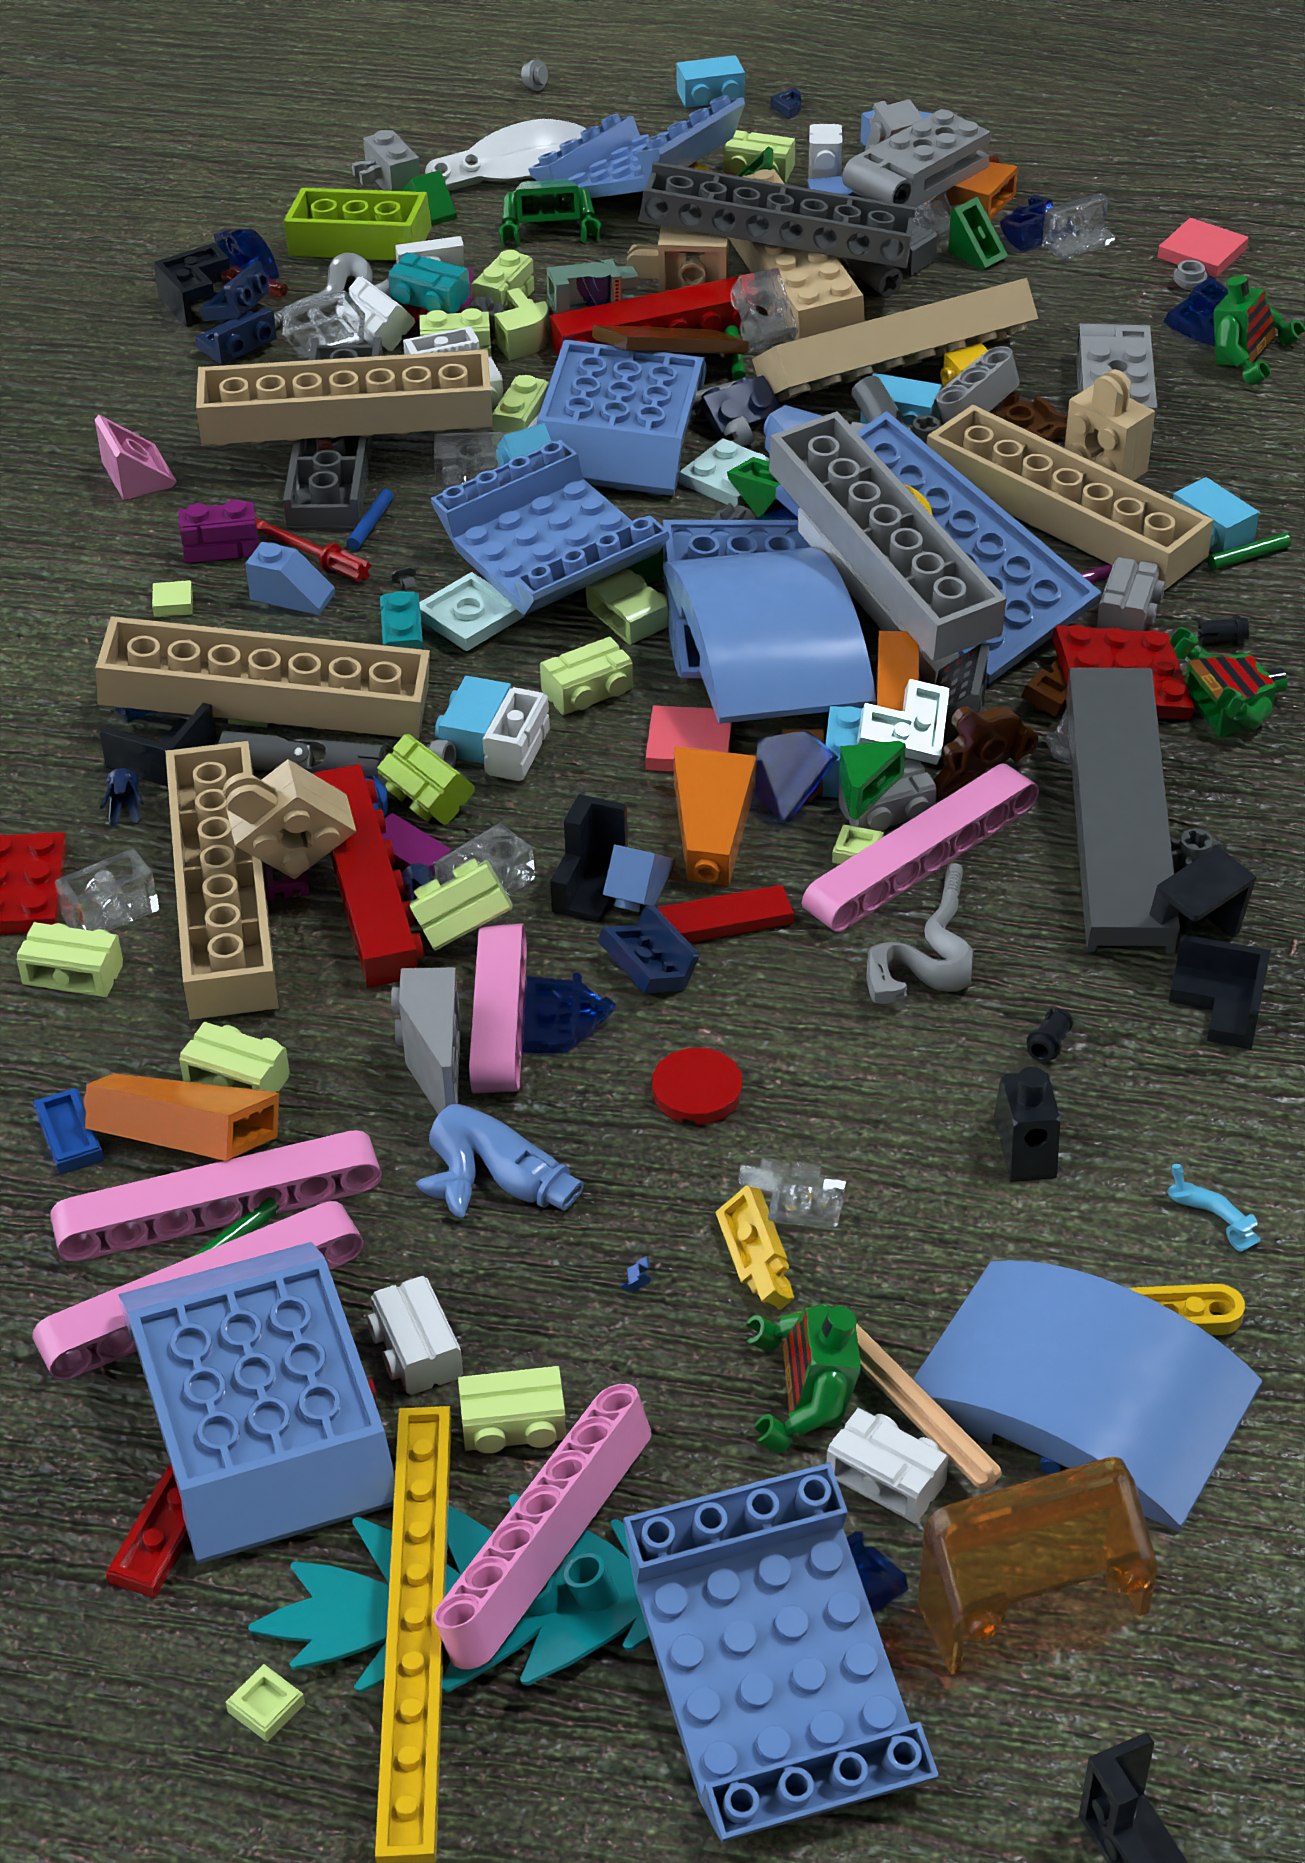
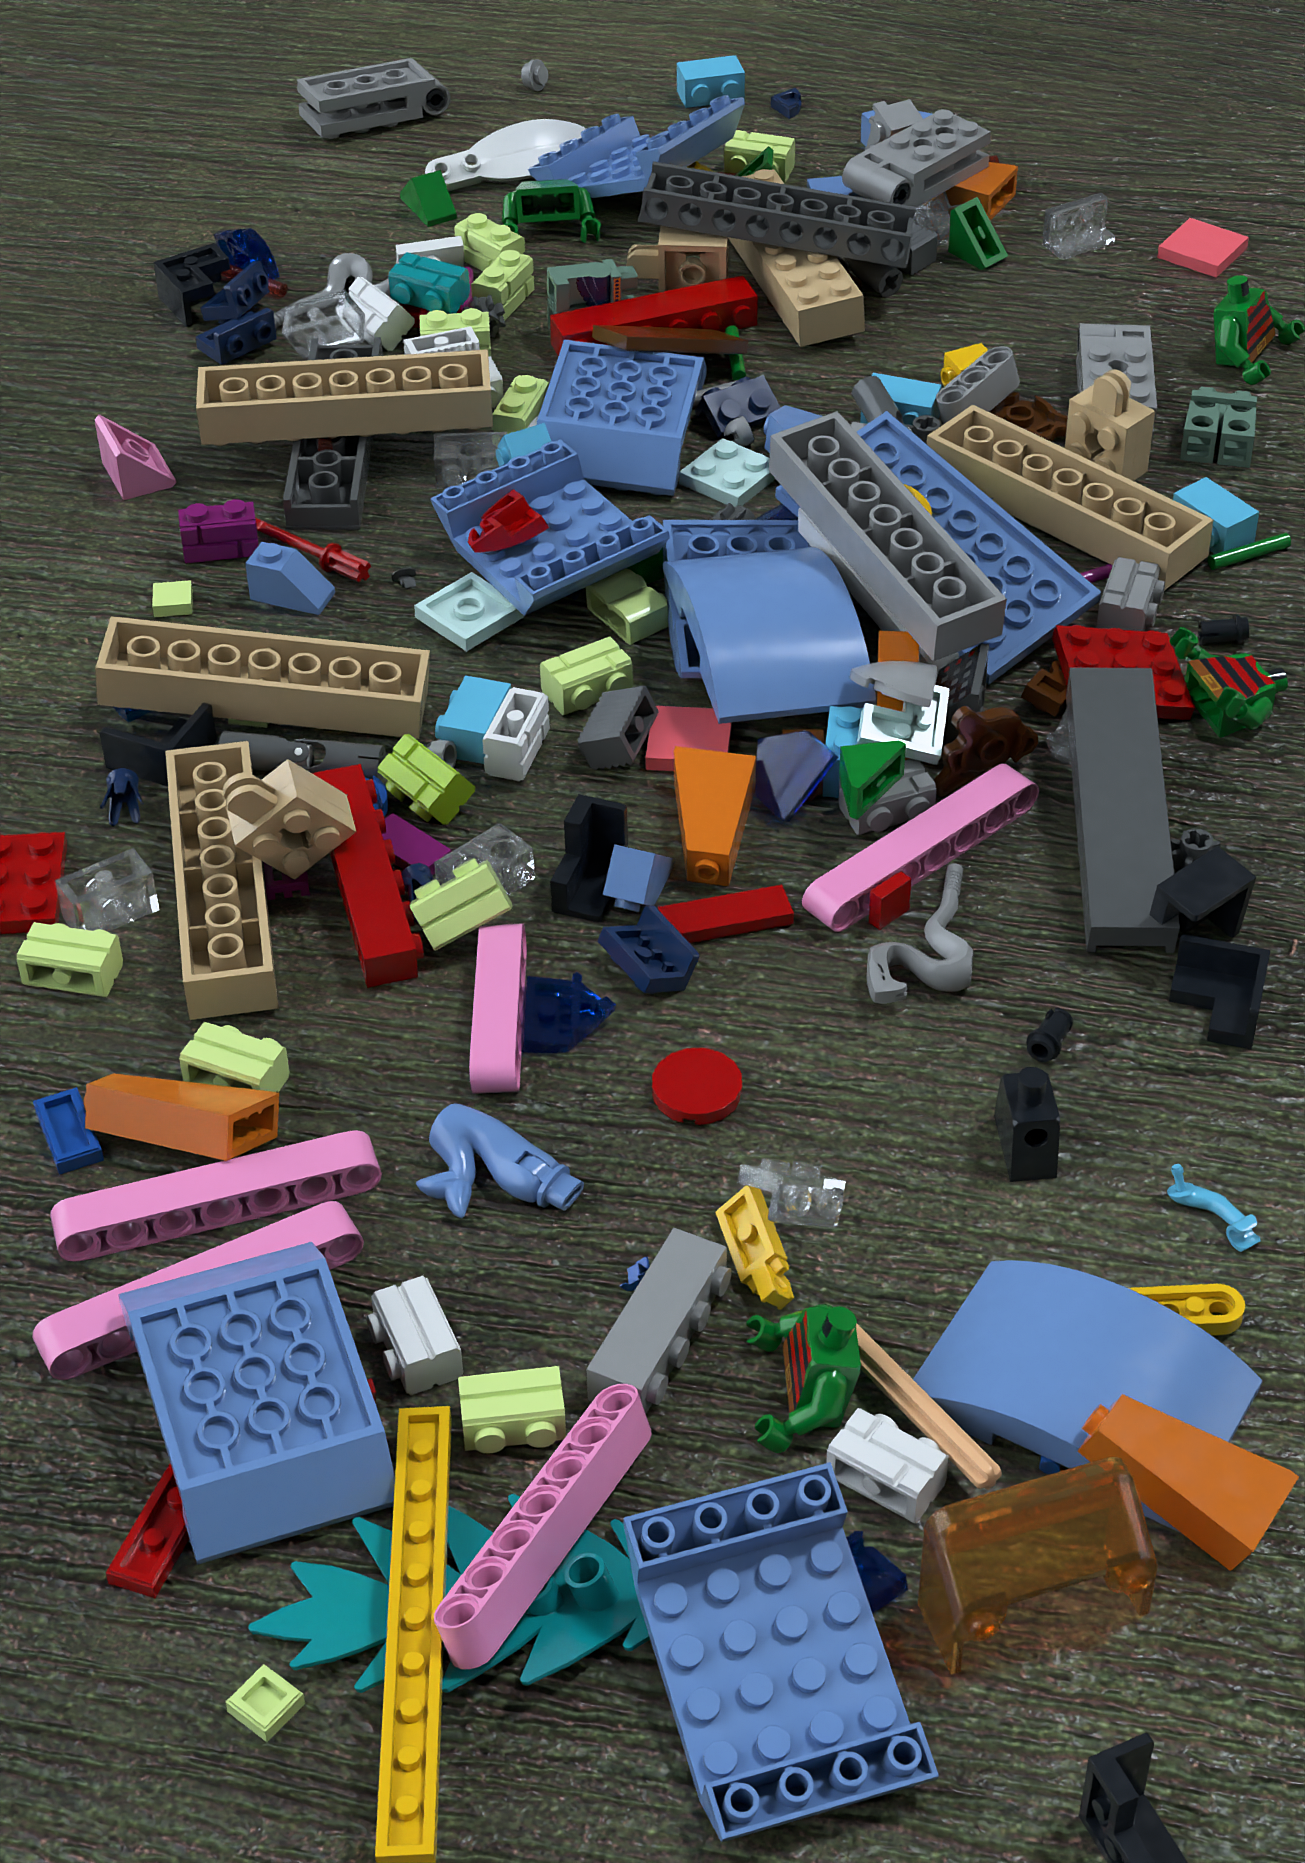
(244, 1225): green piece -> none
(356, 222): lime brick -> none
(370, 97): none -> light grey hinge
(370, 519): blue piece -> none
(386, 162): light grey brick -> none
(401, 620): teal brick -> none
(430, 1030): light grey slope -> none
(486, 240): none -> yellowish green brick
(507, 524): none -> red brick
(522, 327): yellowish green brick -> none
(617, 727): none -> dark grey brick
(661, 1318): none -> light grey brick
(755, 484): green slope -> none
(768, 291): clear brick -> none
(825, 150): white brick -> none
(852, 841): yellowish green tile -> none
(889, 900): none -> red tile
(896, 340): tan brick -> none
(899, 679): none -> light grey brick
(1026, 224): clear blue slope -> none
(1189, 274): light grey plate -> none
(1191, 1478): none -> orange slope
(1195, 314): clear blue slope -> none
(1223, 415): none -> sand green hips

